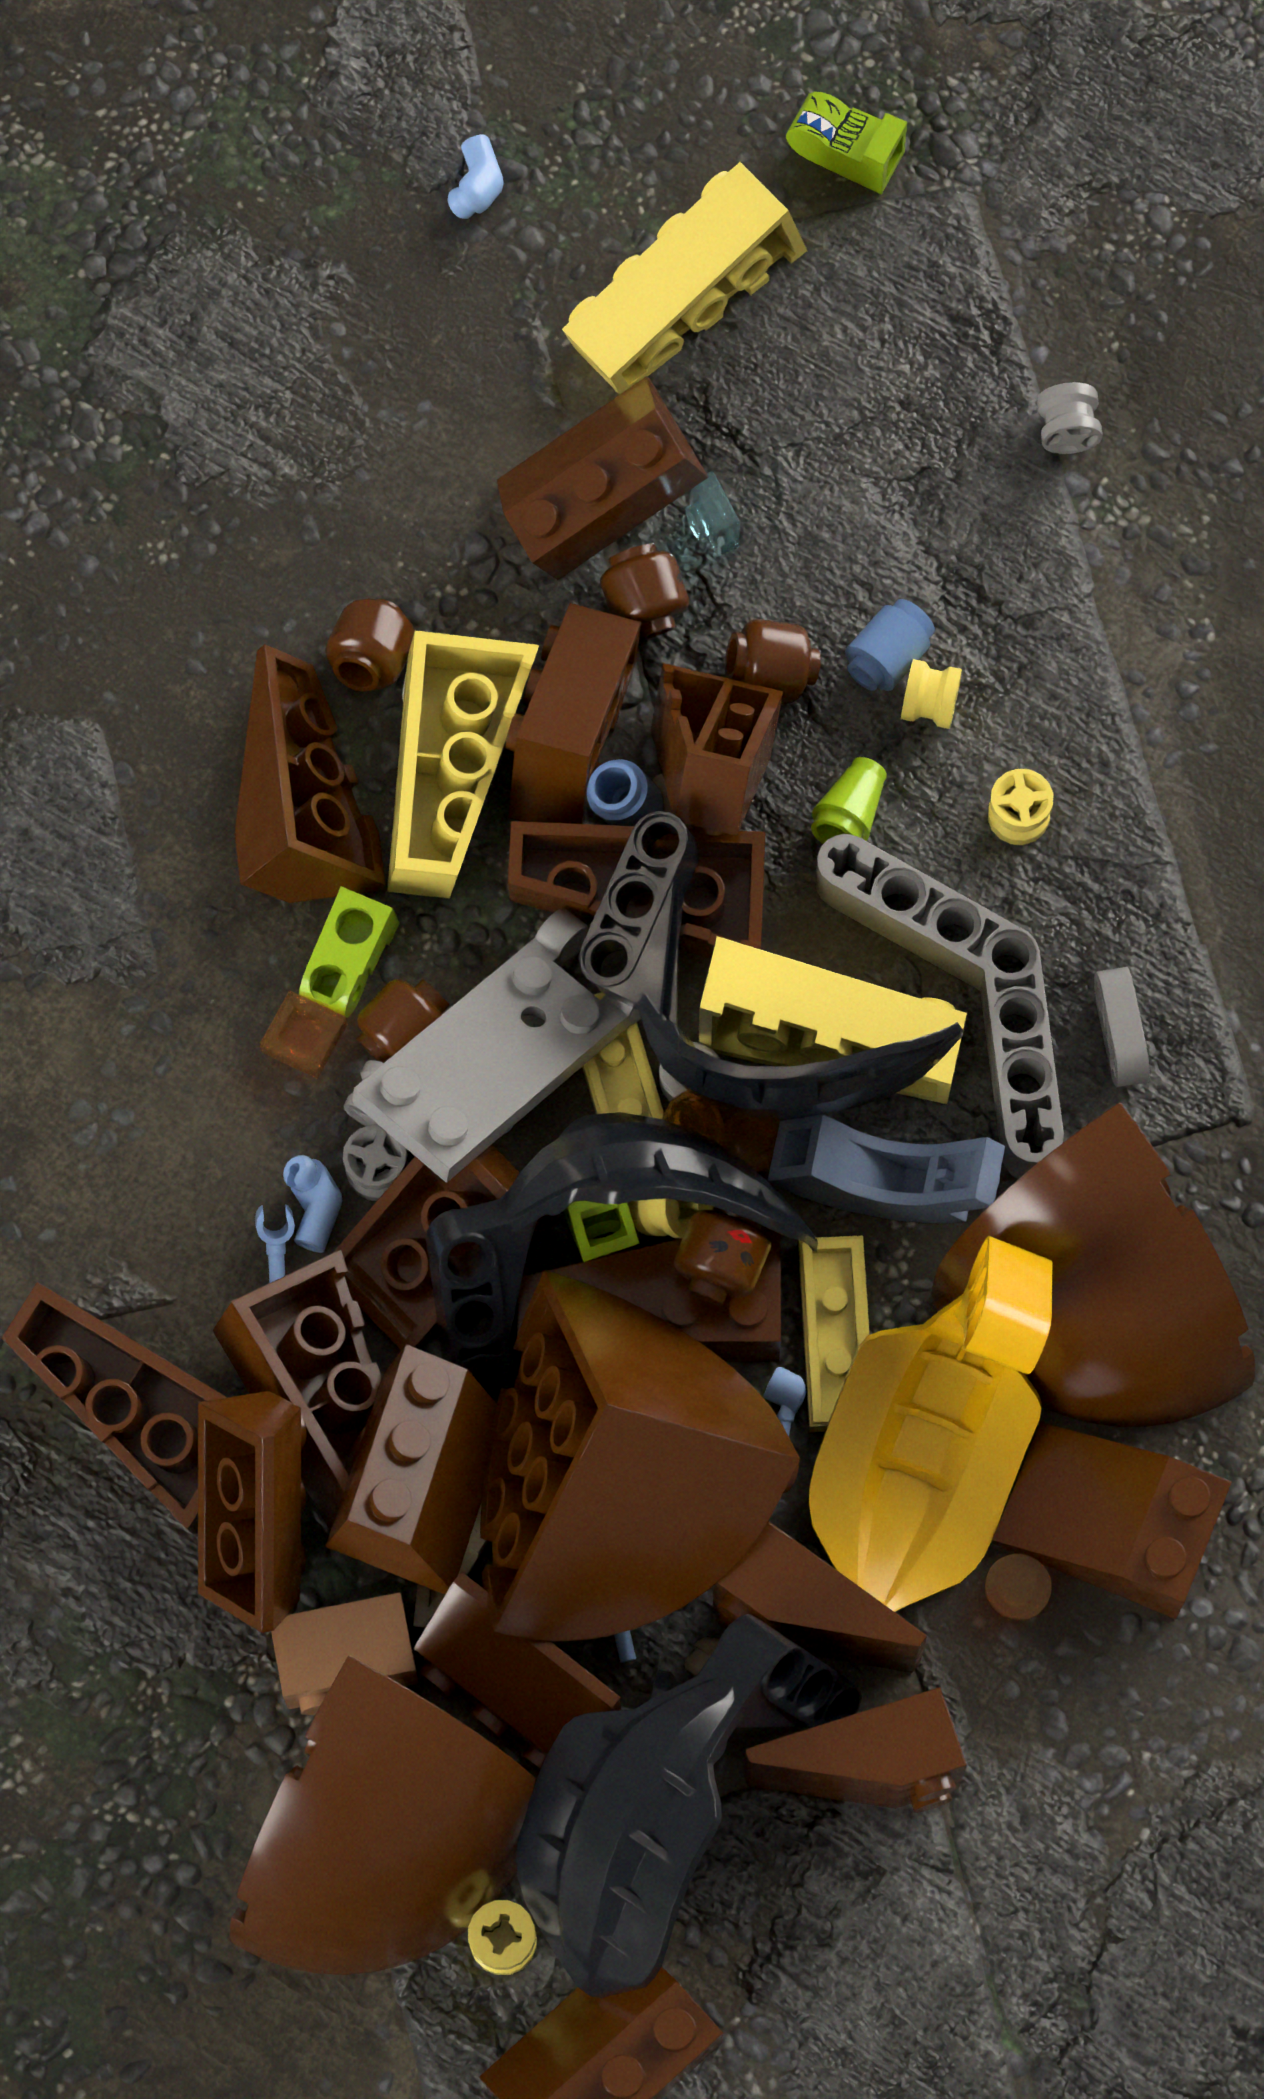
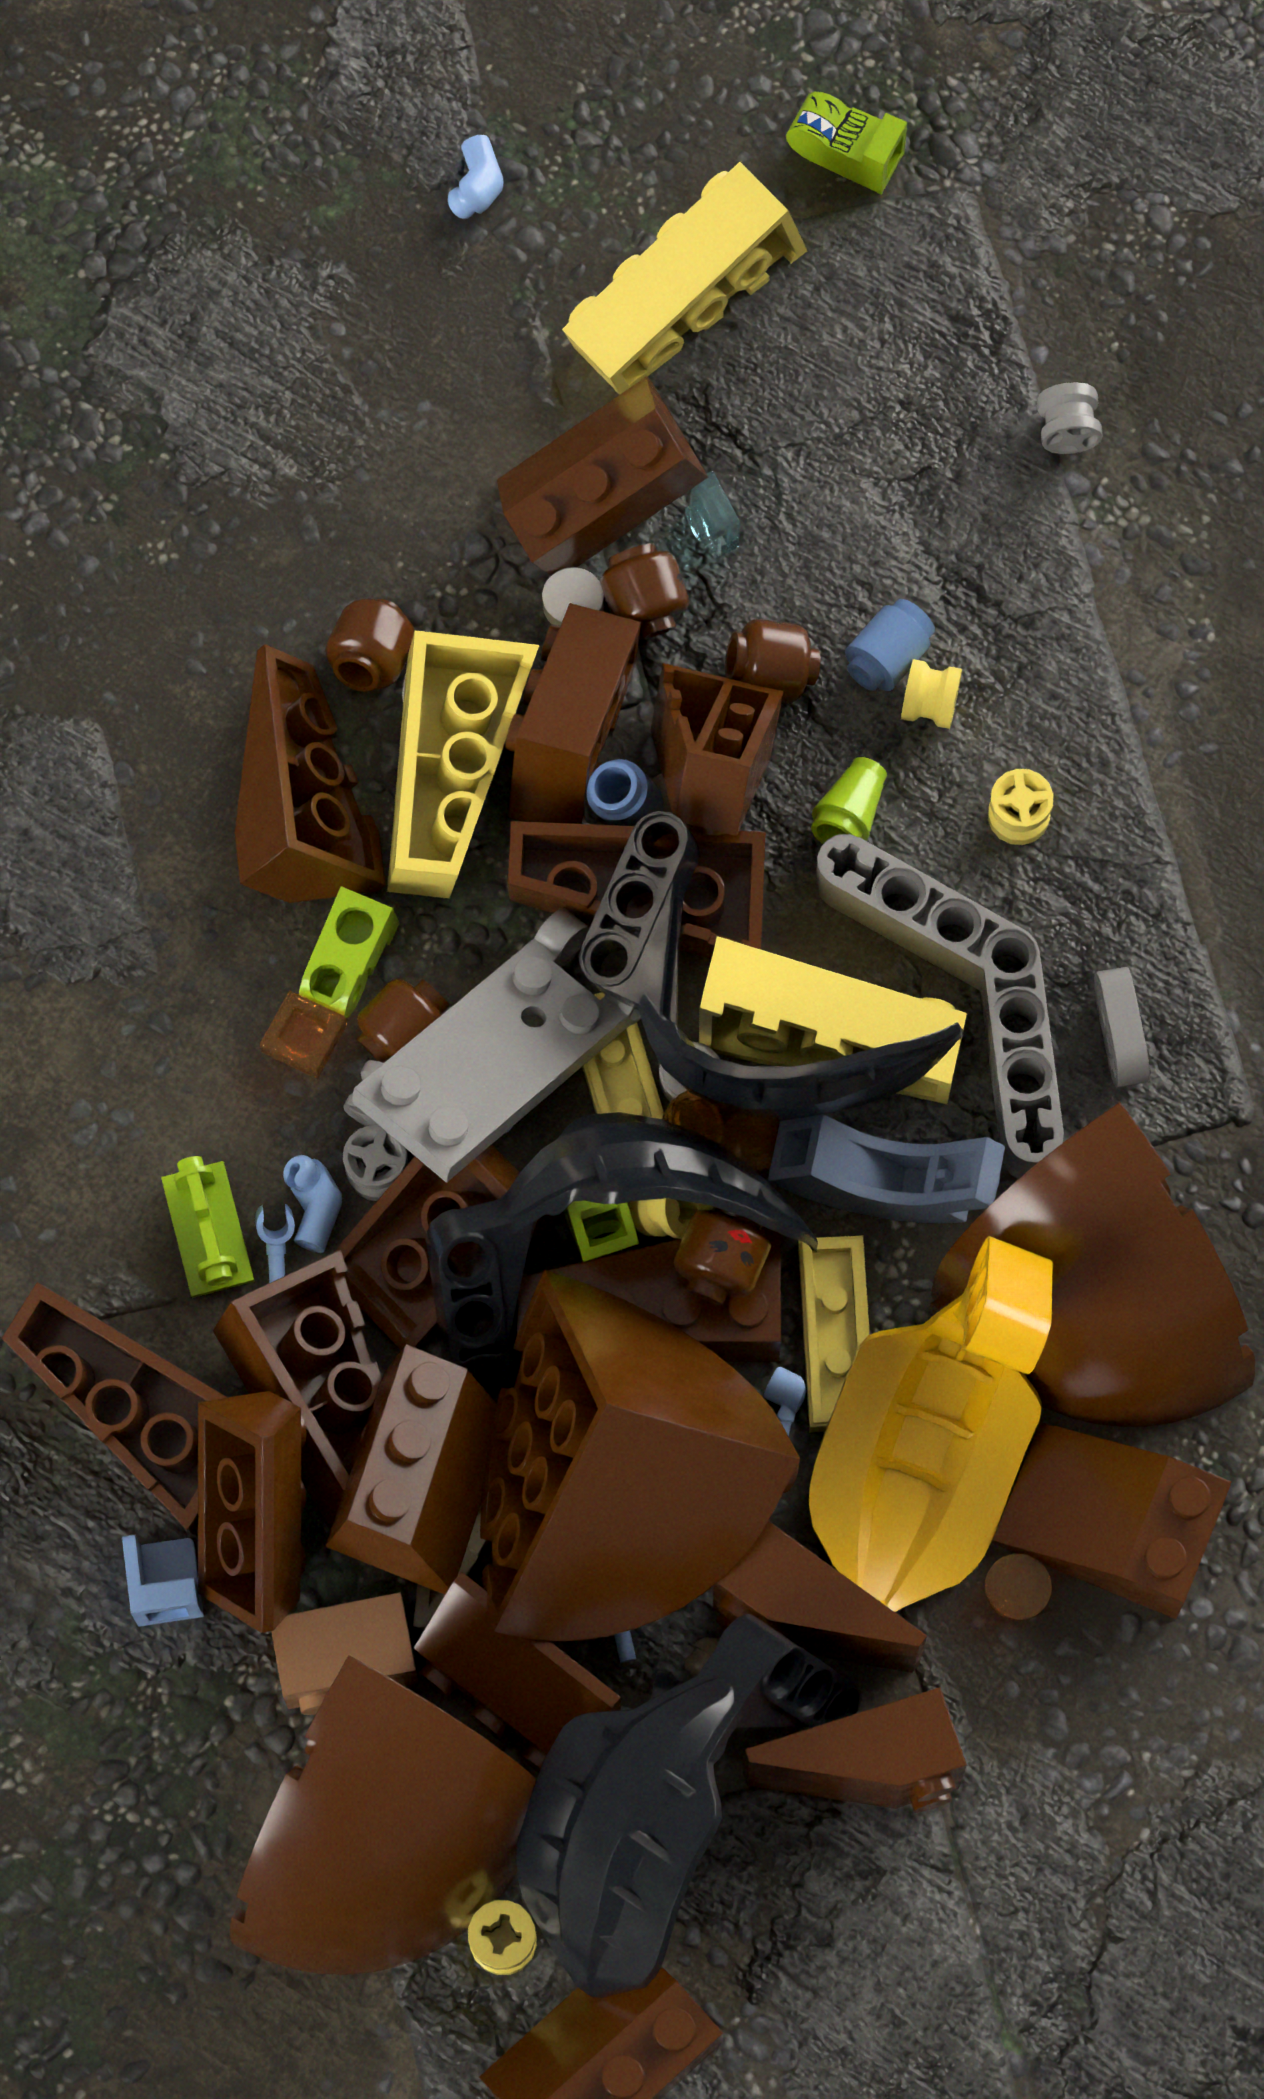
(162, 1580): none -> light blue panel
(207, 1227): none -> lime hinge
(573, 587): none -> white tile

